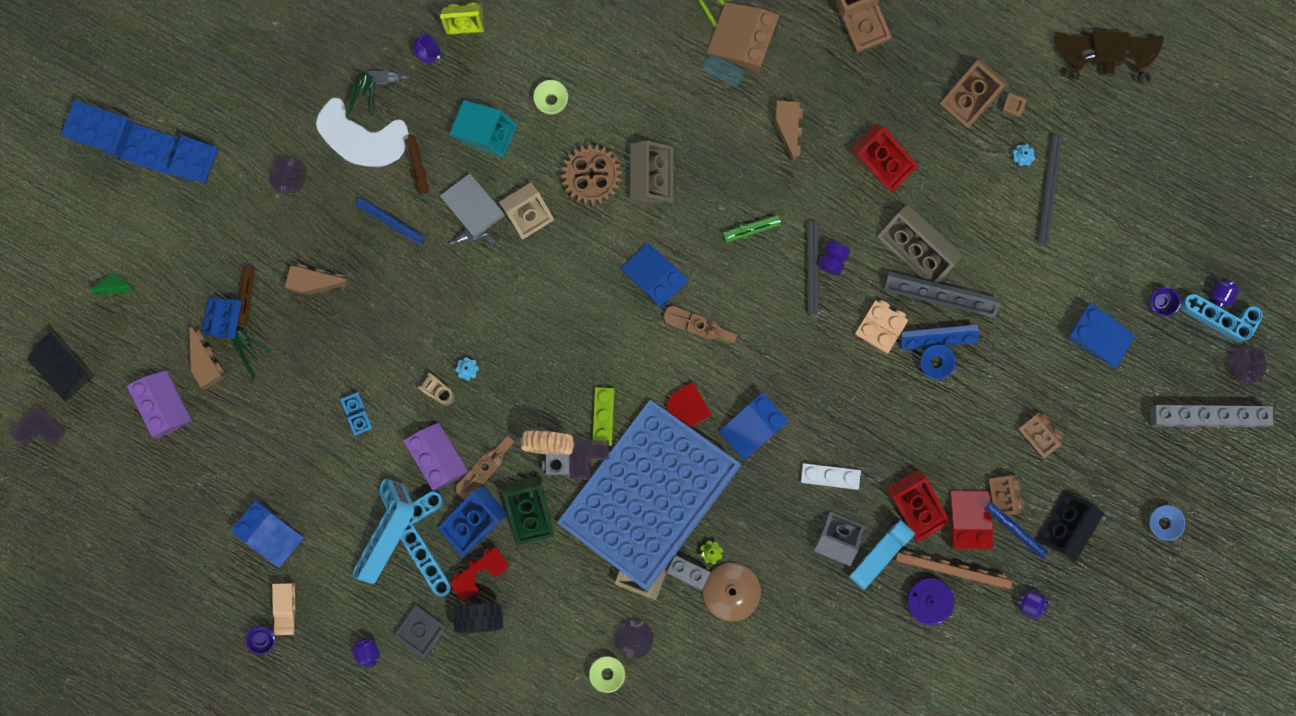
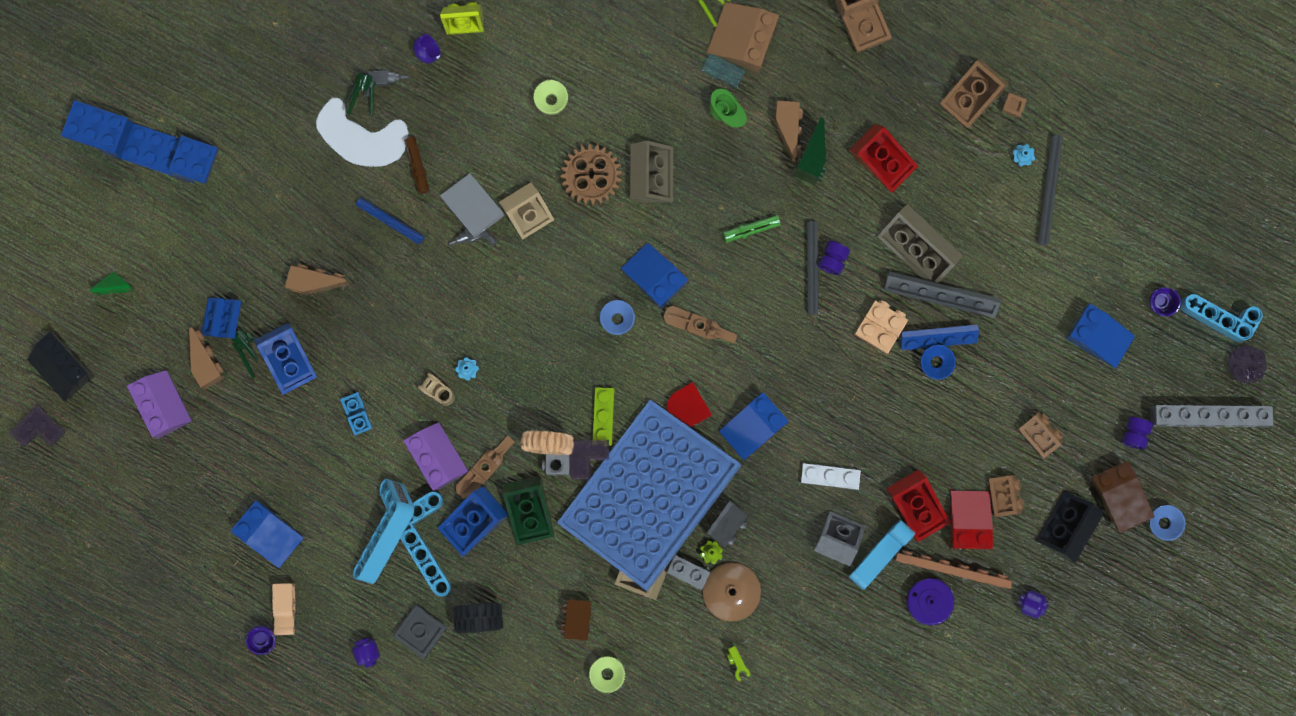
(245, 294): reddish brown pin -> none
(285, 358): none -> blue slope
(287, 175): clear purple dish -> none
(465, 584): red arch -> none
(483, 128): teal slope -> none
(577, 619): none -> reddish brown brick
(617, 307): none -> medium blue piece
(634, 639): clear purple dish -> none
(727, 109): none -> bright green piece
(727, 525): none -> flat silver slope
(734, 657): none -> lime plate
(812, 163): none -> dark green slope
(1016, 530): blue axle -> none
(1109, 51): dark brown torso -> none
(1122, 497): none -> reddish brown slope
(1137, 433): none -> dark purple wheel
(1224, 292): dark purple head -> none

